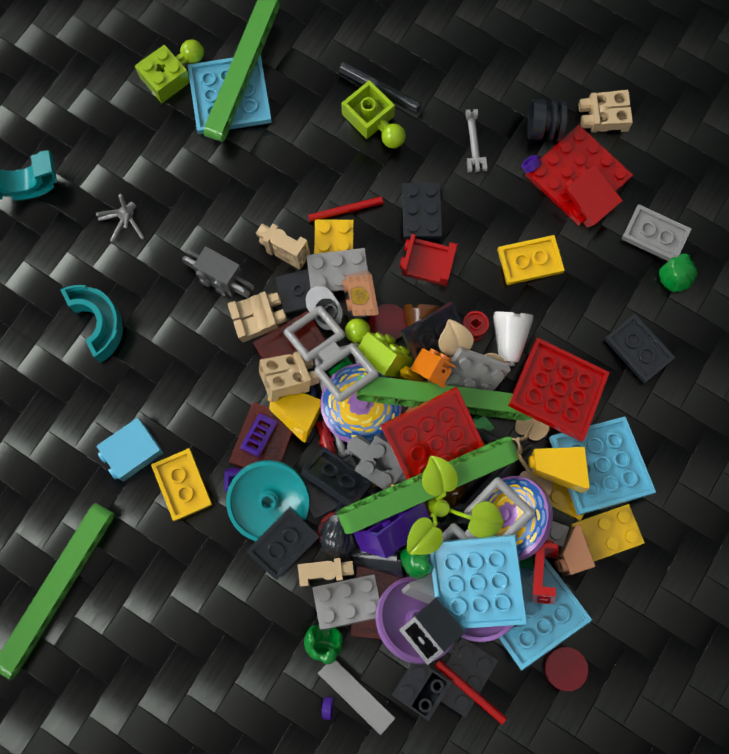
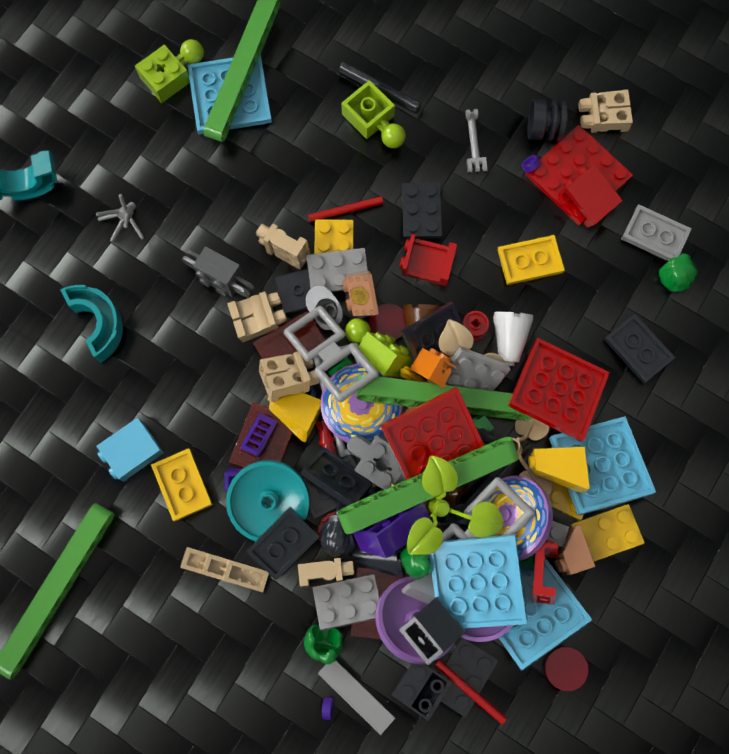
(224, 569): none -> tan slope

